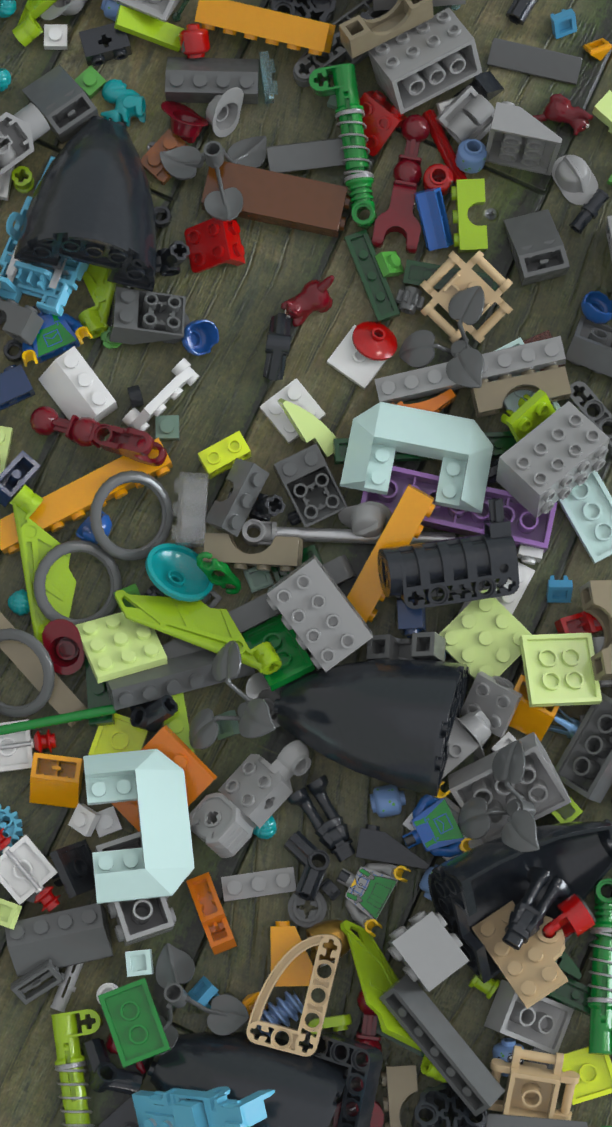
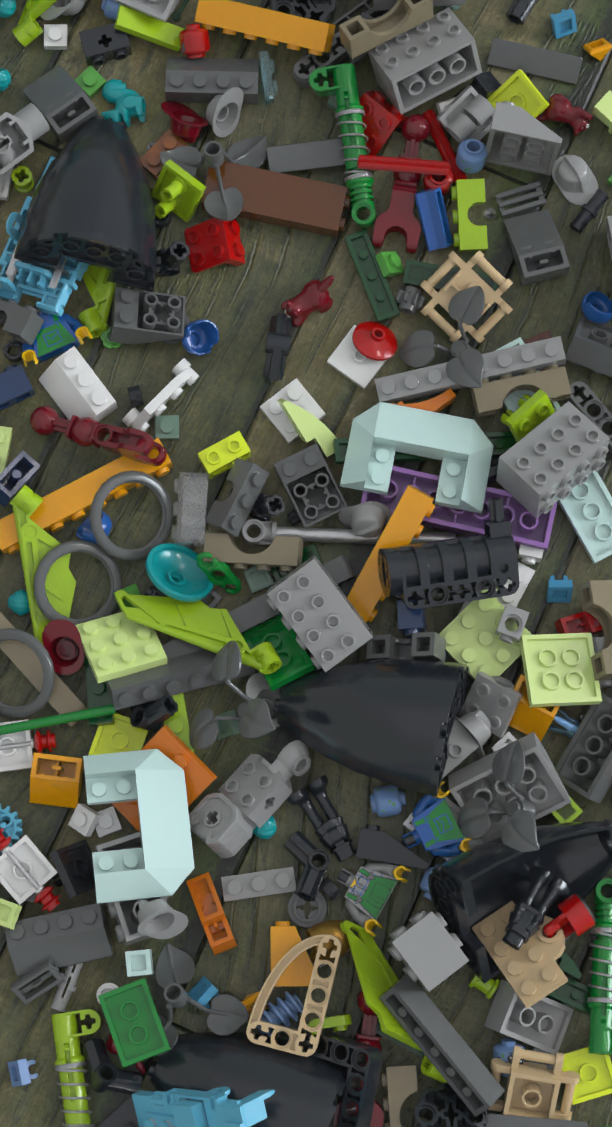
(20, 1073): none -> medium blue tile
(160, 920): none -> light grey piece
(177, 192): none -> lime plate
(403, 165): none -> red axle
(511, 613): none -> light grey brick
(520, 190): none -> dark grey tile
(522, 93): none -> neon yellow plate

